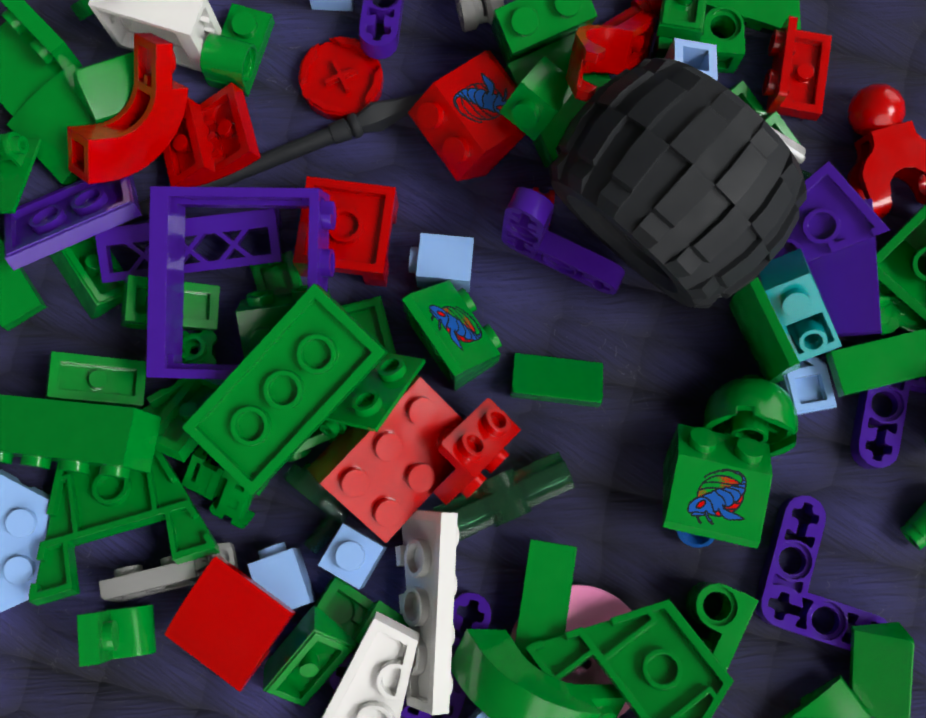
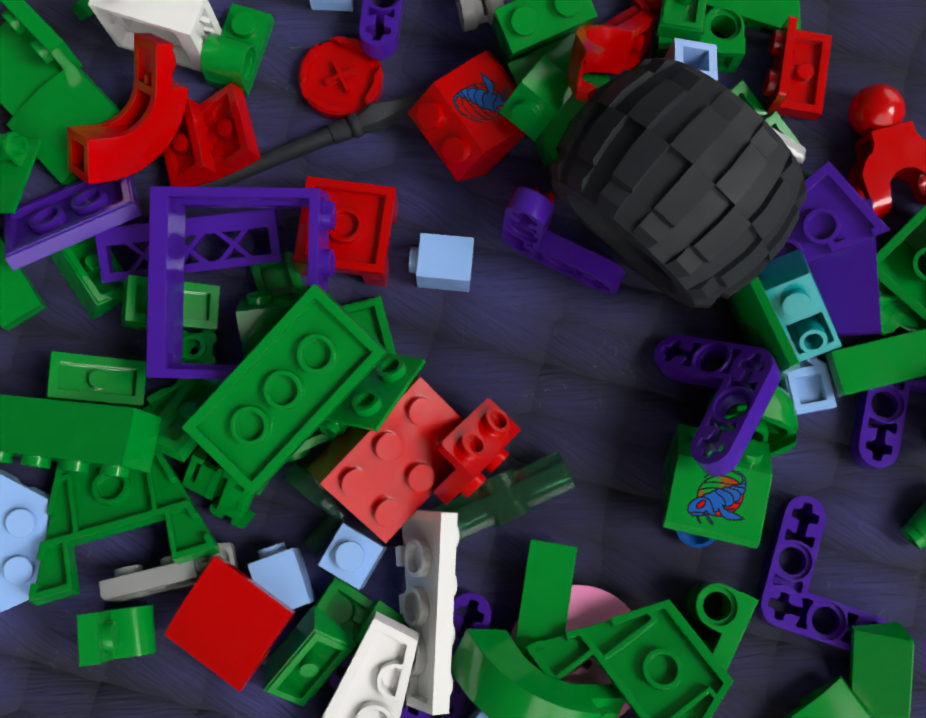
(105, 86): green slope -> none
(451, 332): green slope -> none
(557, 380): green slope -> none
(733, 388): none -> dark purple beam

